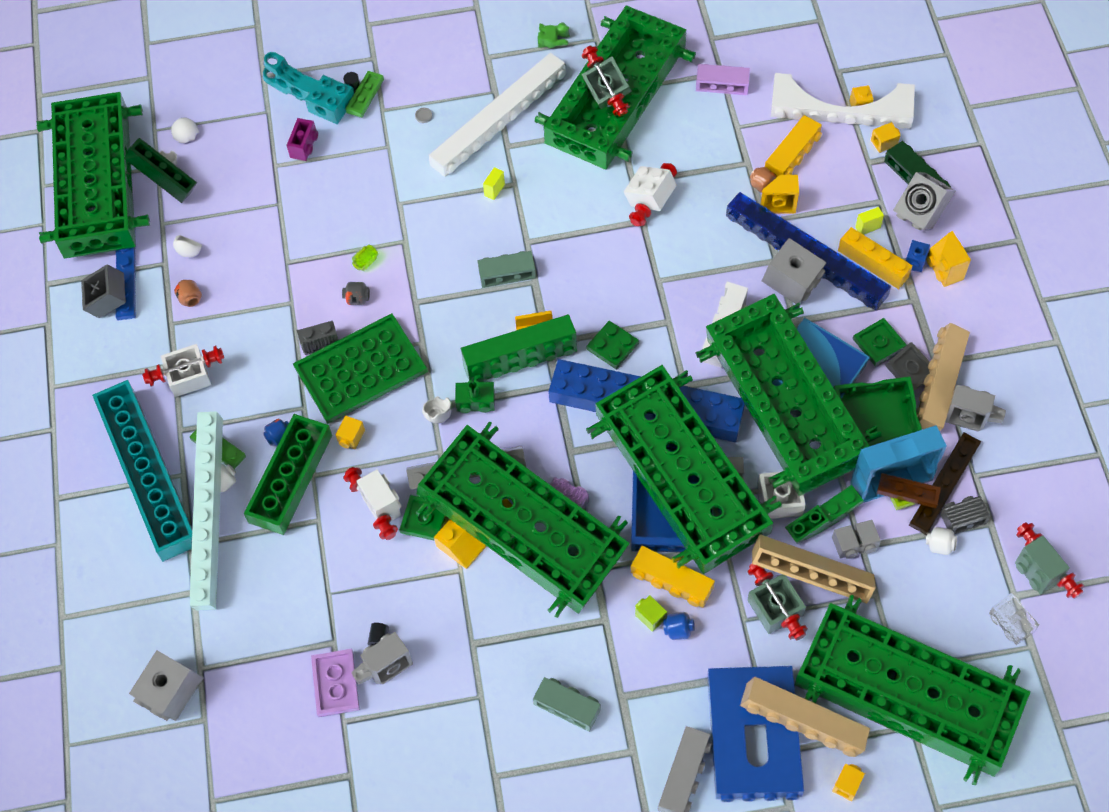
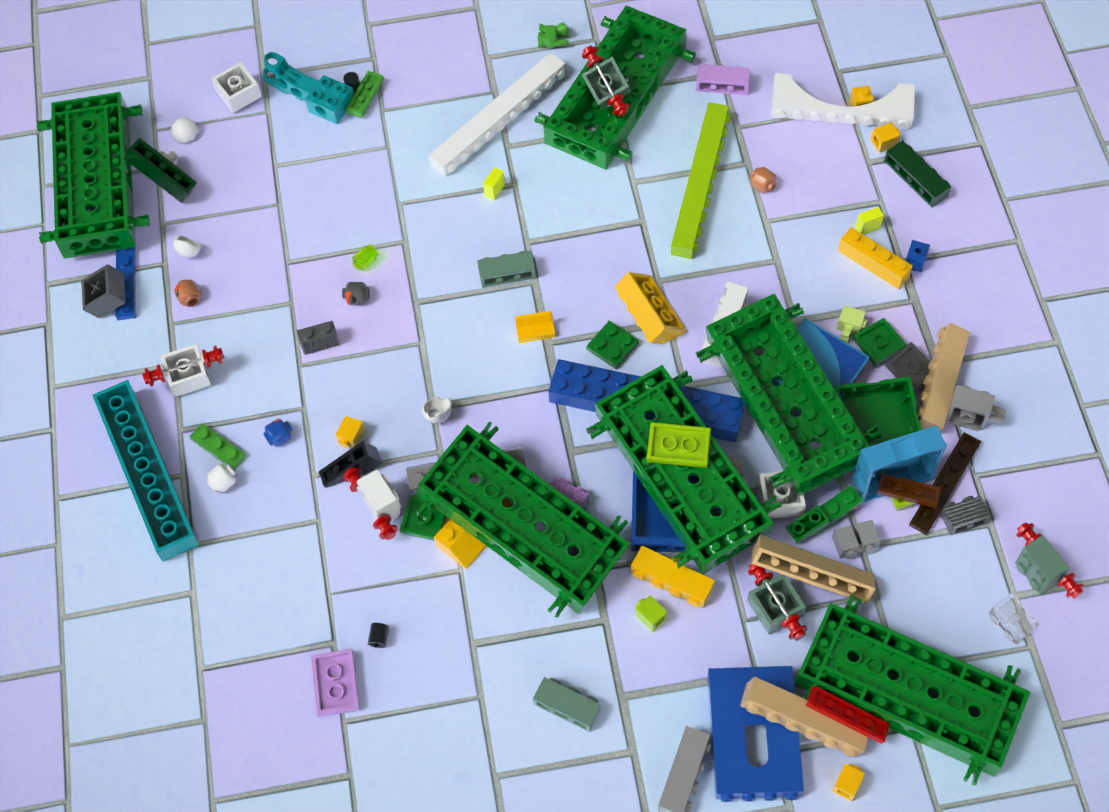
(165, 687): light grey brick -> none
(206, 511): light aqua brick -> none
(236, 87): none -> white brick
(288, 474): green brick -> none
(302, 139): magenta brick -> none
(359, 368): green plate -> none
(362, 456): none -> black slope
(383, 660): light grey hinge -> none
(423, 115): light grey piece -> none
(475, 396): green brick -> none
(519, 349): green brick -> none
(649, 191): white brick -> none
(649, 308): none -> yellow slope
(678, 445): none -> lime tile
(678, 626): blue head -> none
(700, 180): none -> lime brick
(781, 194): yellow slope -> none
(794, 146): yellow brick -> none
(794, 272): light grey brick -> none
(838, 269): clear blue brick -> none
(848, 714): none -> red tile
(851, 322): none -> yellowish green brick
(912, 204): light grey brick -> none
(941, 541): white head -> none
(948, 260): yellow slope -> none

